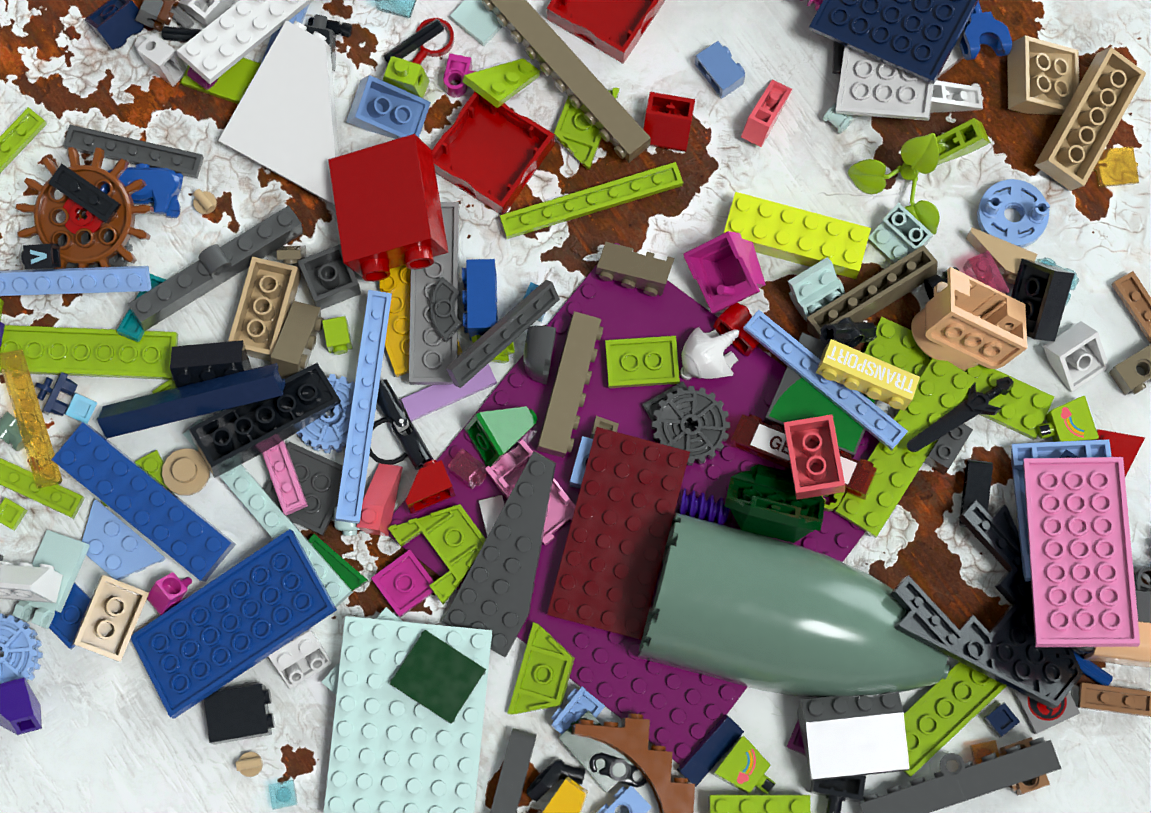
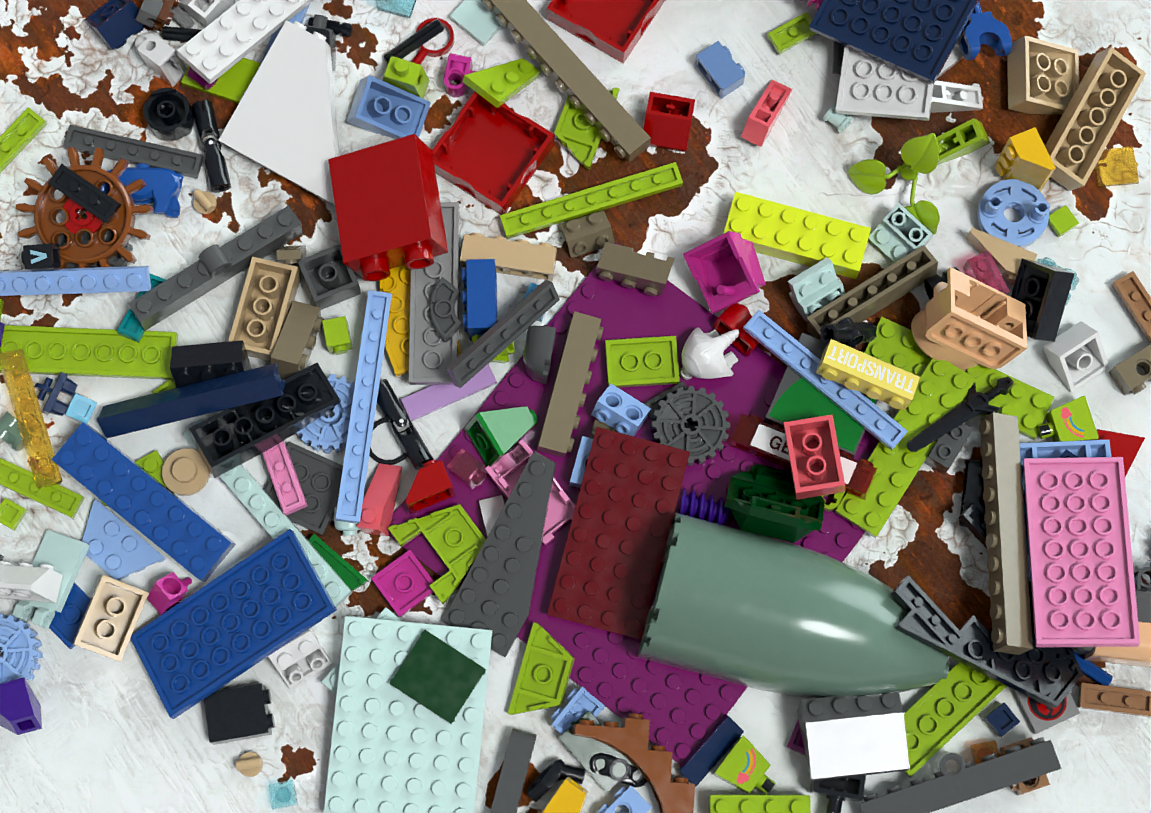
(167, 126): none -> black brick
(214, 160): none -> black piece
(511, 257): none -> tan brick
(587, 233): none -> dark tan bracket
(620, 411): none -> light blue brick
(791, 33): none -> lime plate
(1005, 534): none -> dark tan brick
(1026, 159): none -> yellow slope
(1062, 221): none -> lime tile

